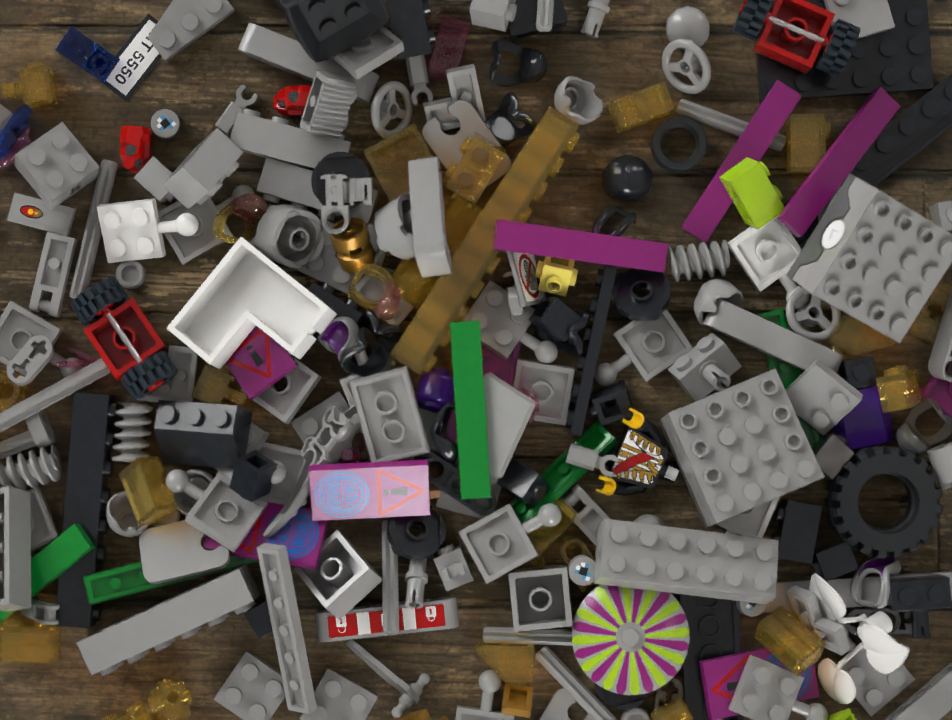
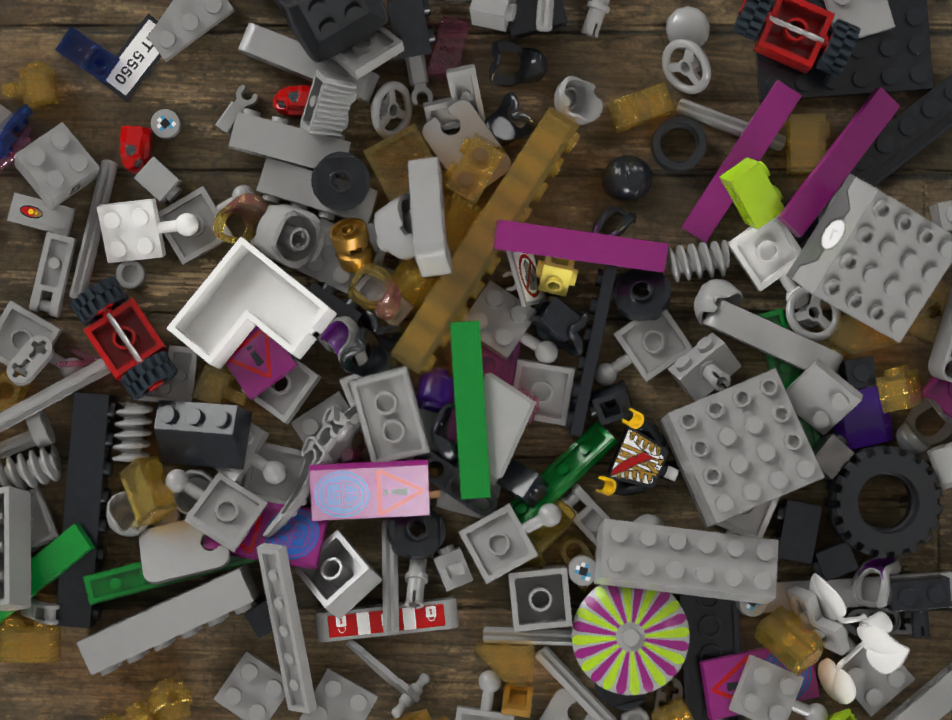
(204, 170): light grey brick -> none
(252, 476): black brick -> none
(343, 192): light grey piece -> none
(514, 302): light grey tile -> none
(589, 459): light grey bar -> none

